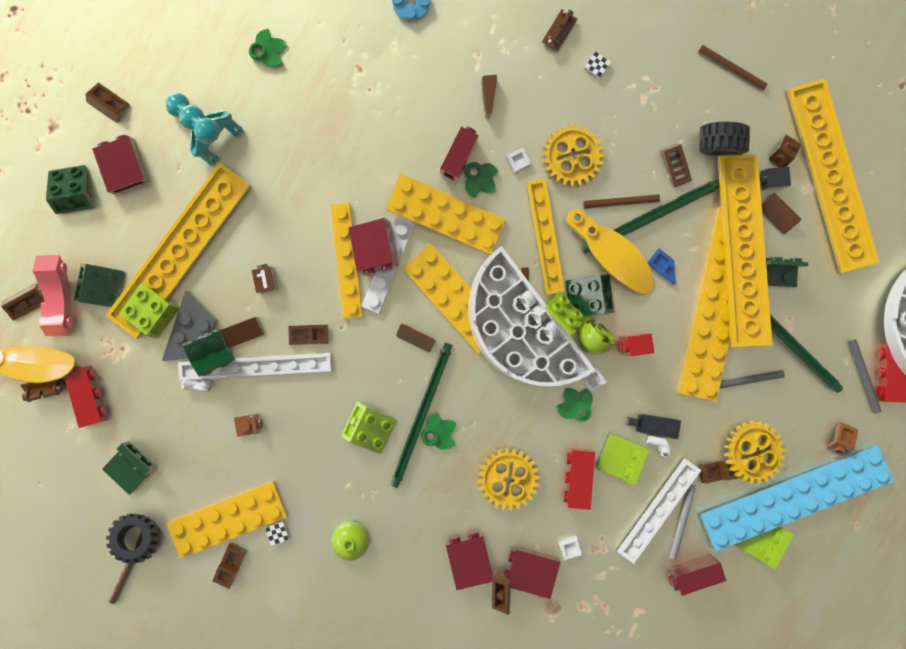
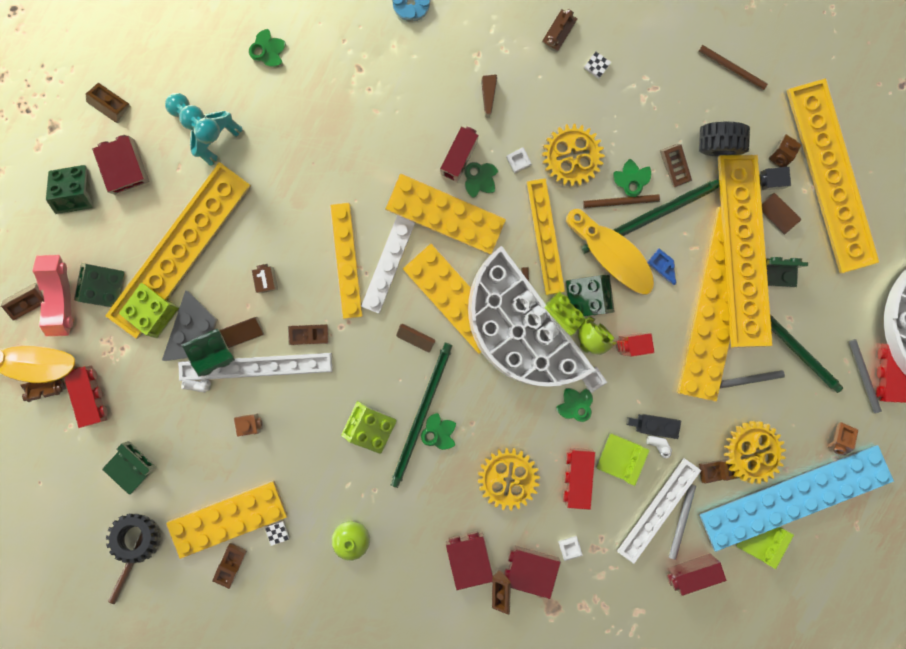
(373, 246): dark red brick -> none
(632, 175): none -> green plate

